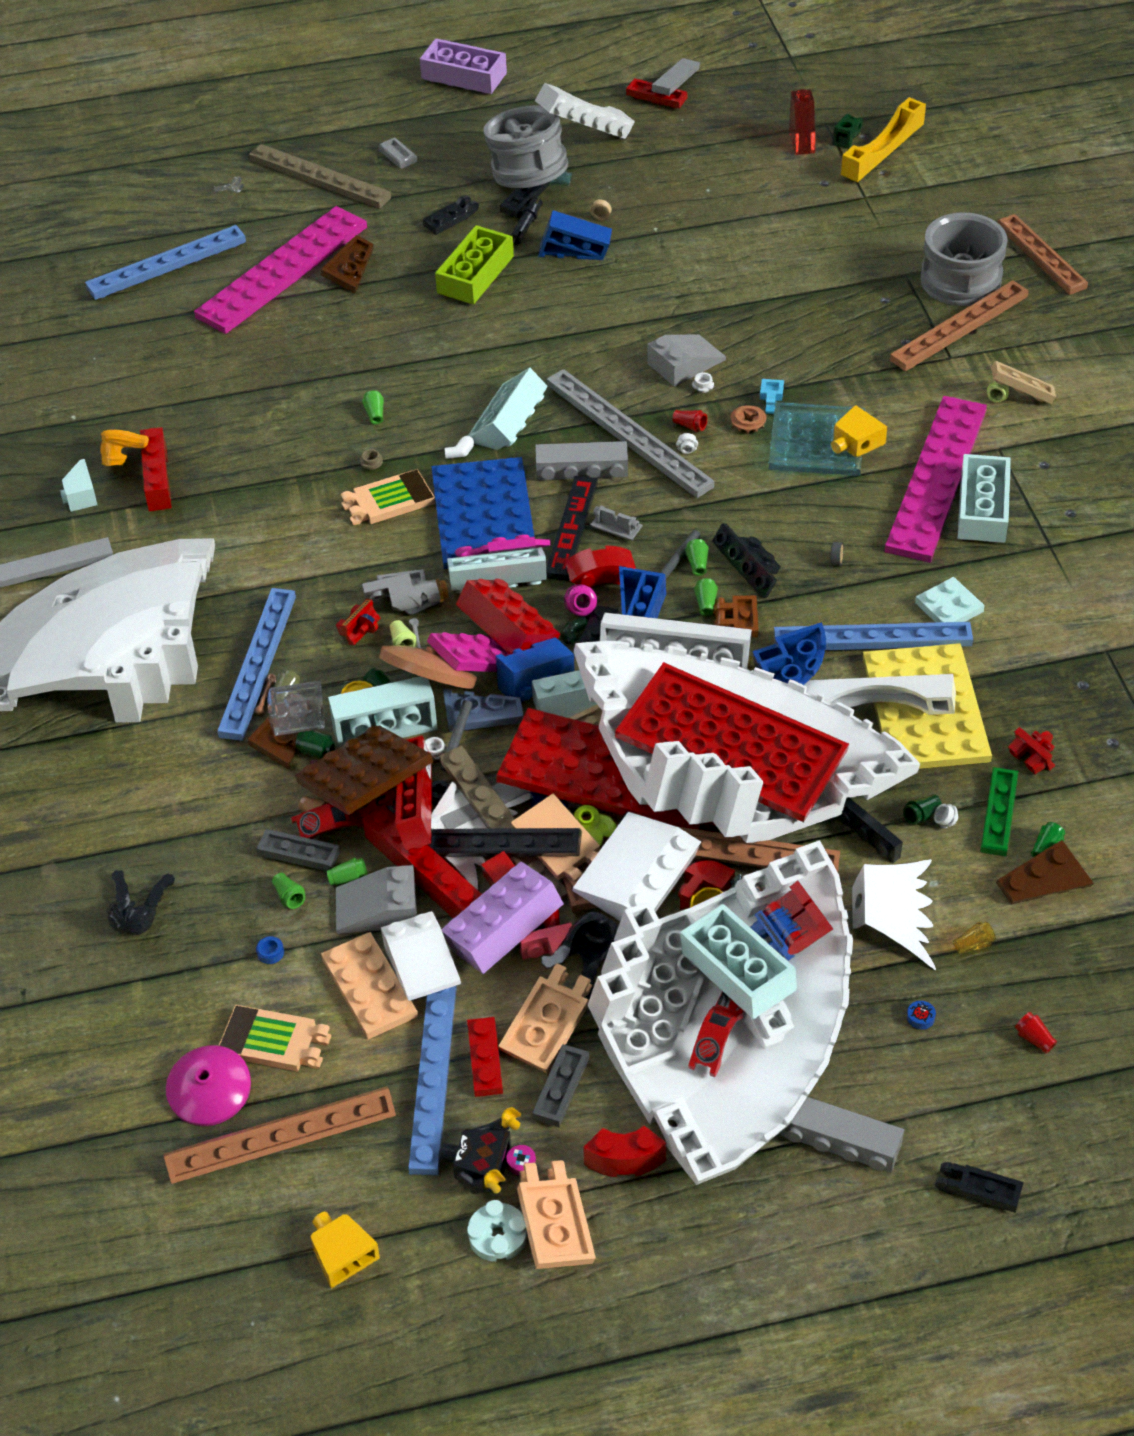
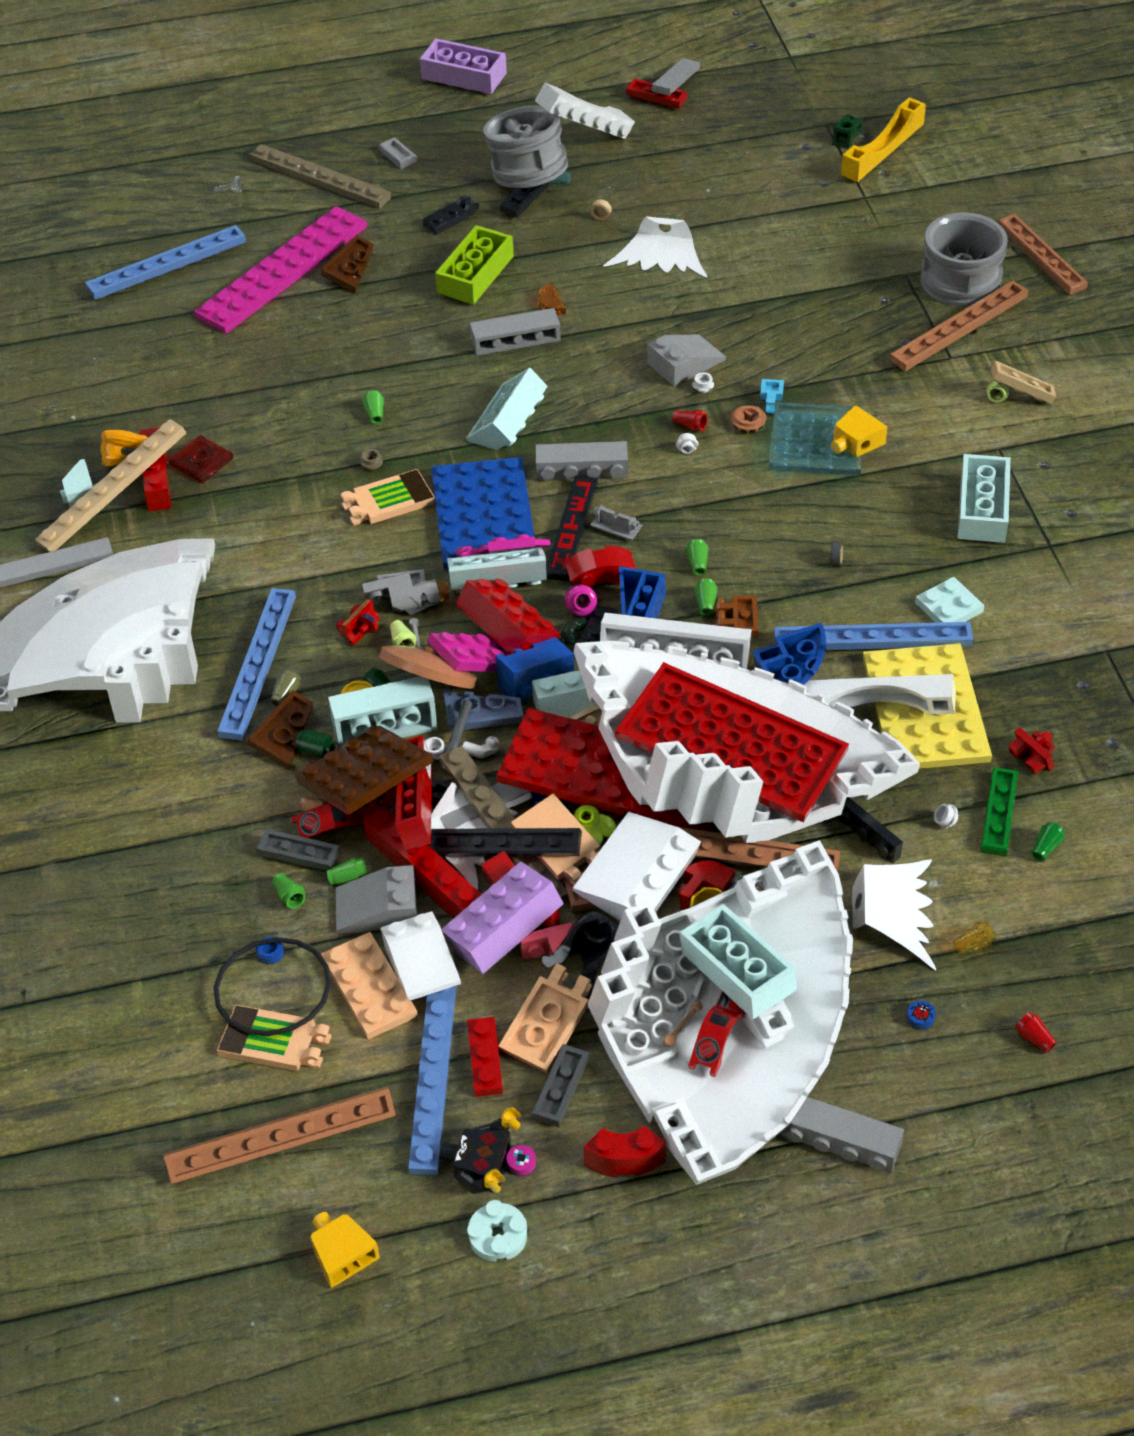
(110, 486): none -> tan plate
(134, 920): black hair -> none
(201, 459): none -> clear red tile
(212, 1099): dark pink dish -> none
(270, 679): nougat hinge -> none
(282, 1030): none -> black piece
(296, 708): clear slope -> none
(461, 449): white arm -> none
(482, 751): none -> white arm
(515, 331): none -> light grey brick
(528, 216): black pin -> none
(549, 298): none -> clear orange tile
(554, 1218): light nougat tile -> none
(574, 237): blue wedge -> none
(627, 430): light grey plate -> none
(661, 247): none -> white piece
(669, 1039): none -> medium nougat hinge
(679, 554): dark grey bar -> none
(748, 558): black bracket -> none
(791, 922): hips -> none
(802, 121): clear red slope -> none
(921, 809): dark green cone -> none
(935, 479): dark pink plate -> none
(980, 1186): black hinge -> none
(1045, 874): reddish brown wing -> none

